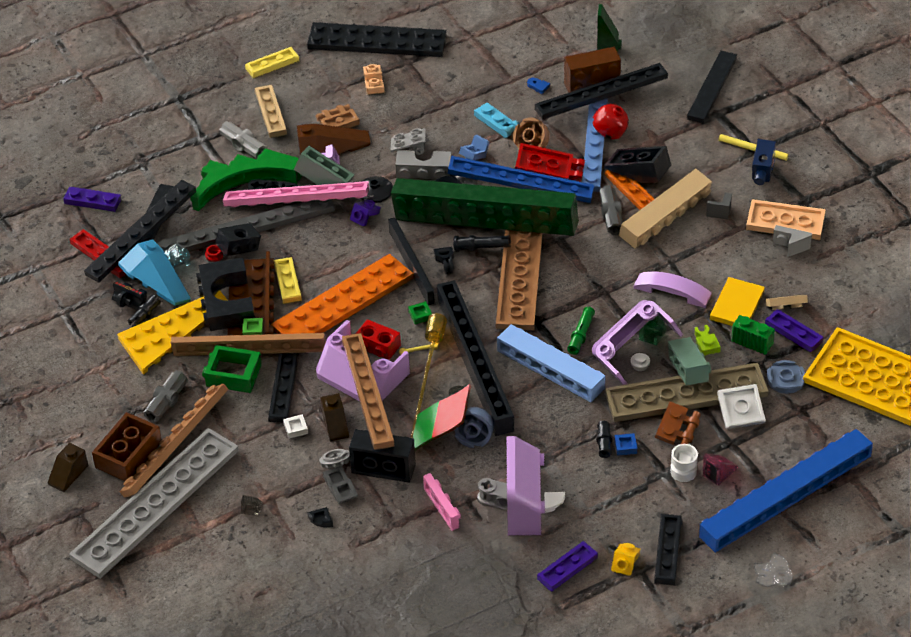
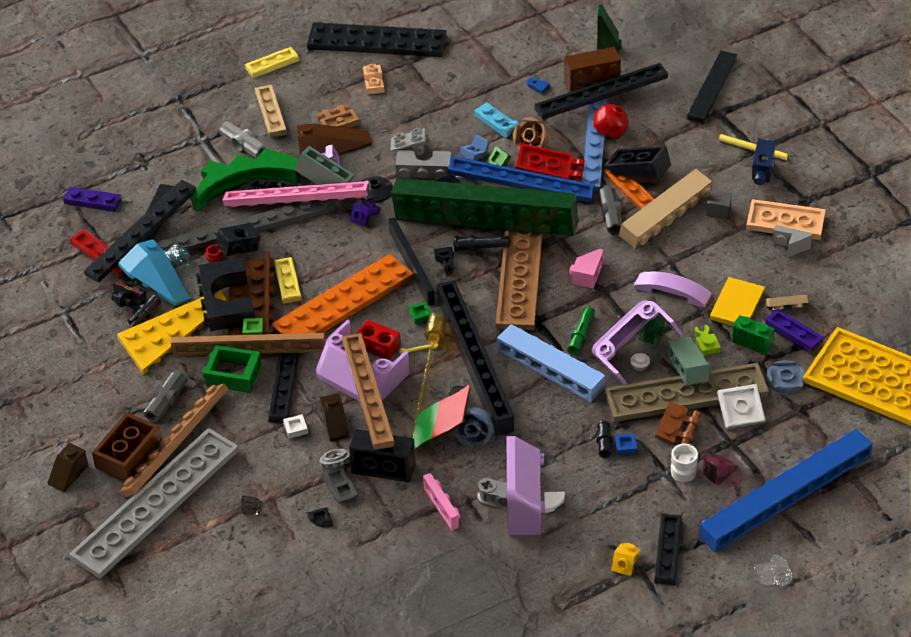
(499, 157): none -> bright green plate
(567, 566): dark purple plate -> none
(587, 268): none -> bright pink slope

